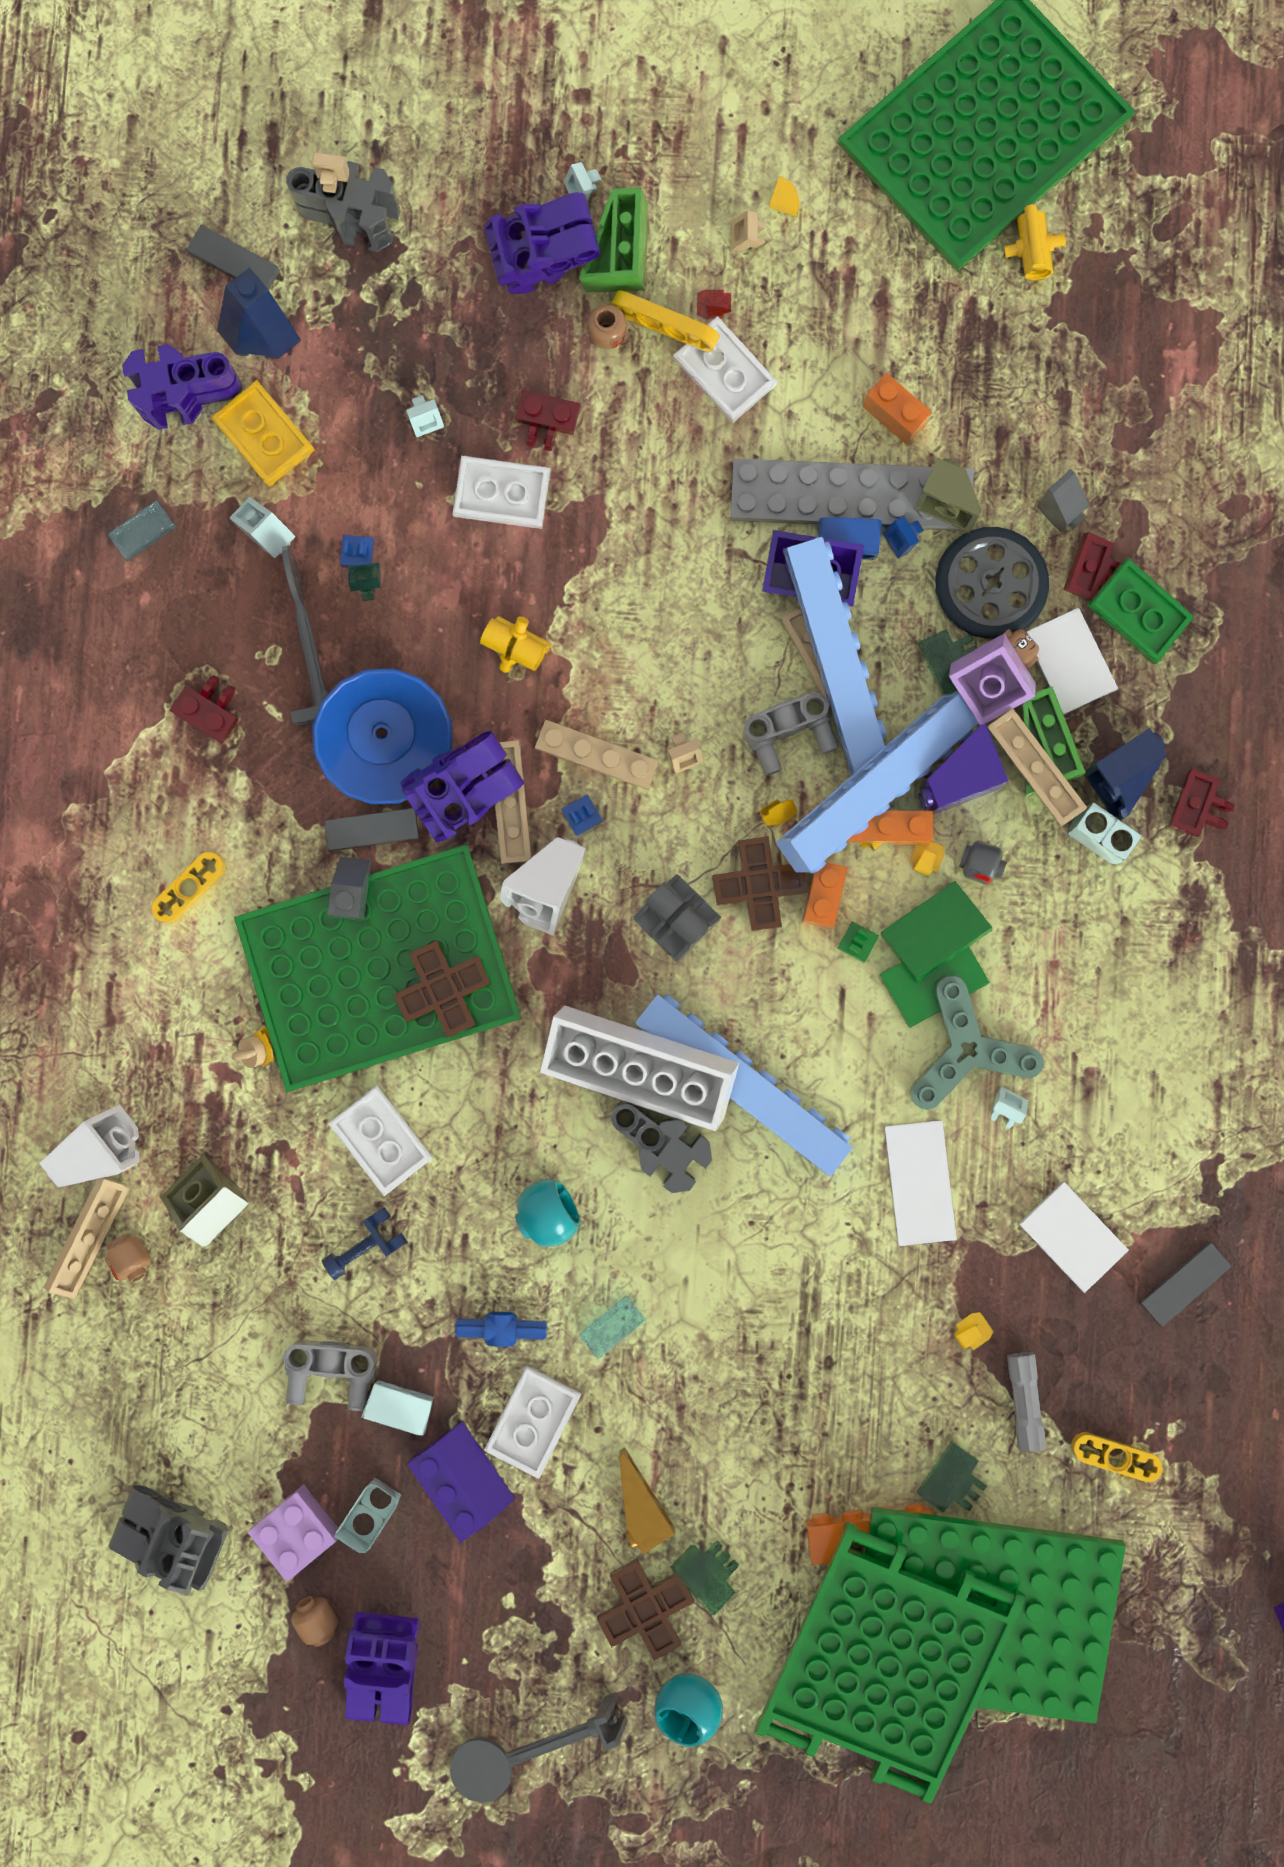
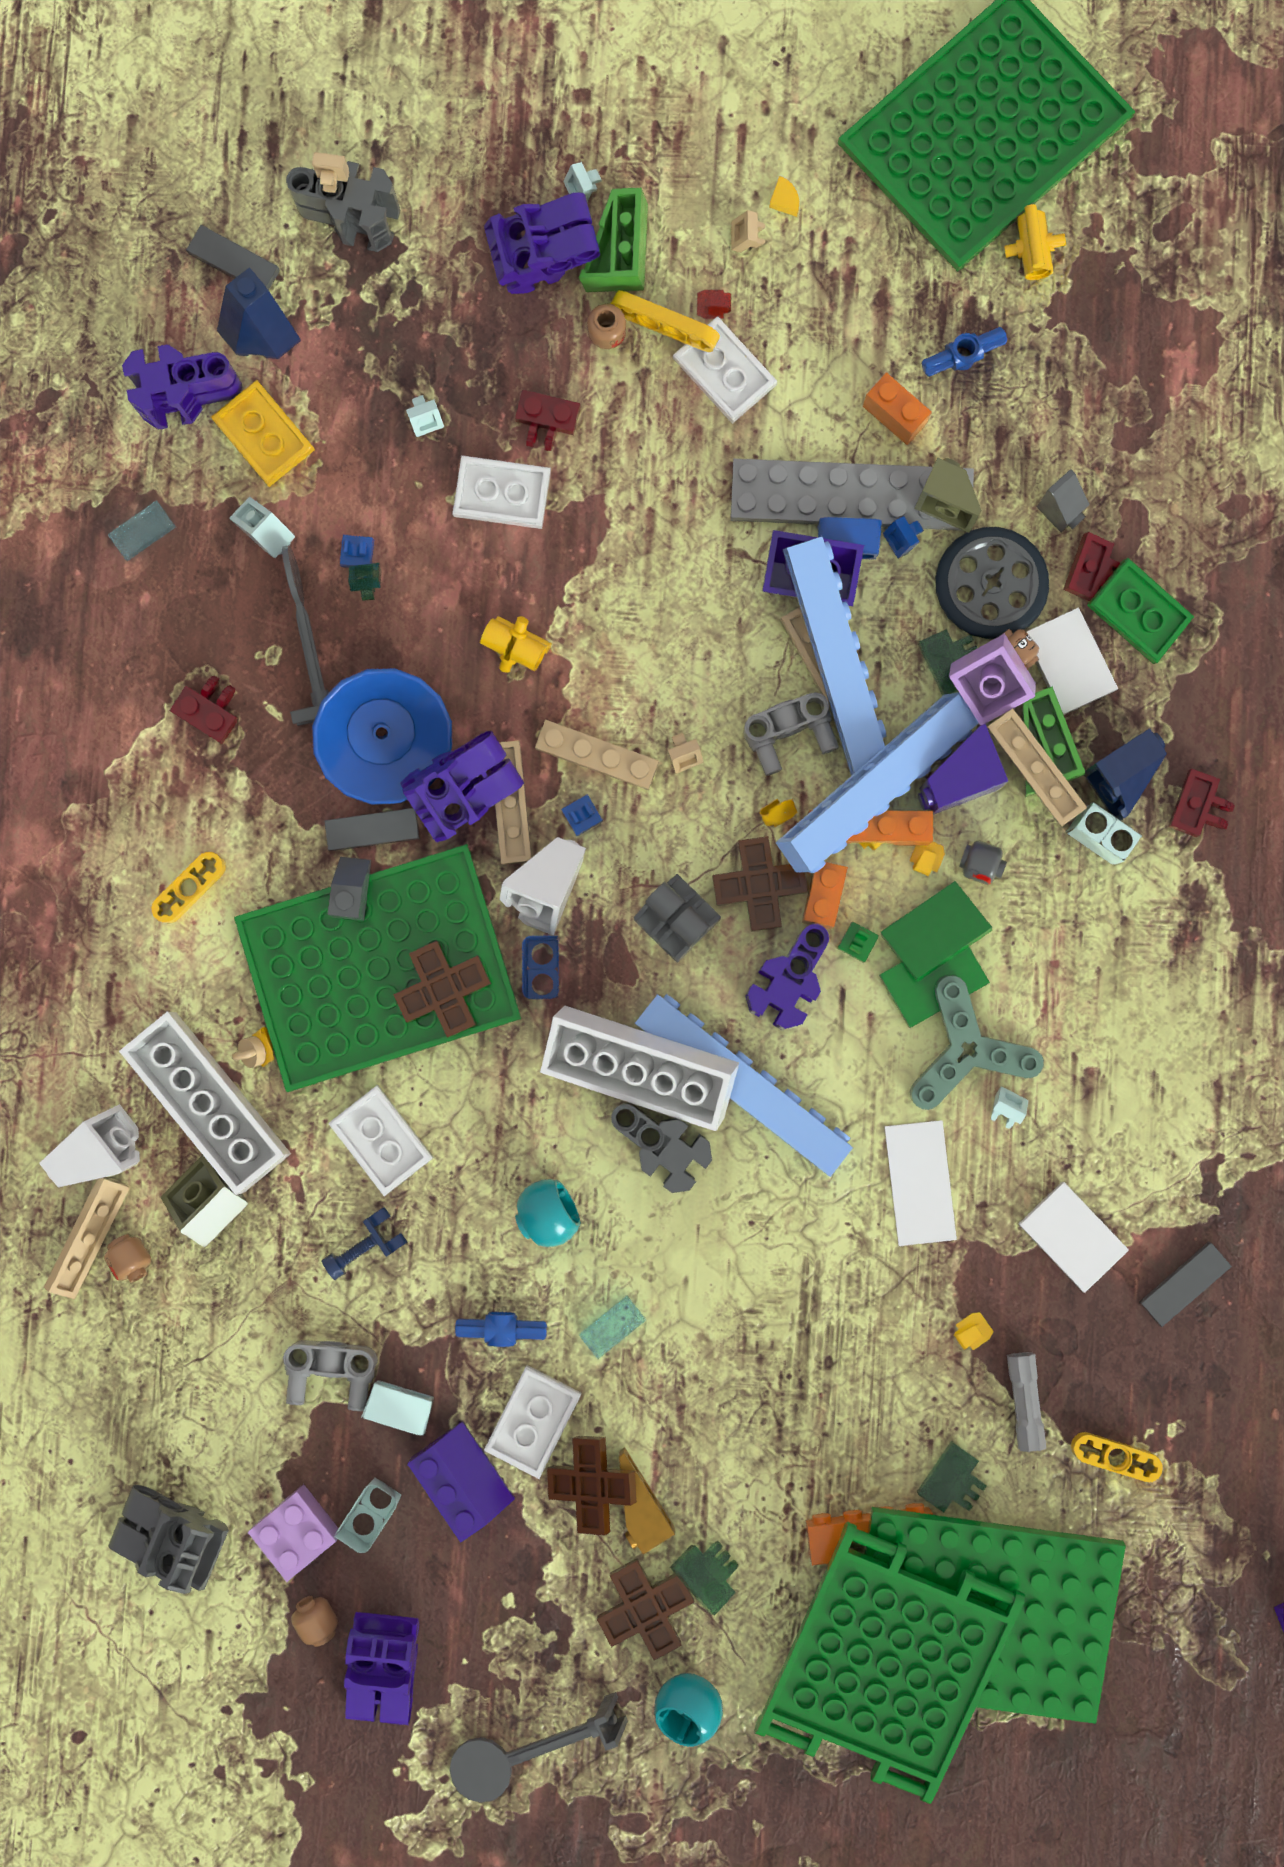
(205, 1102): none -> white brick
(535, 969): none -> blue piece
(591, 1485): none -> reddish brown plate
(785, 984): none -> dark purple connector
(975, 344): none -> blue axle

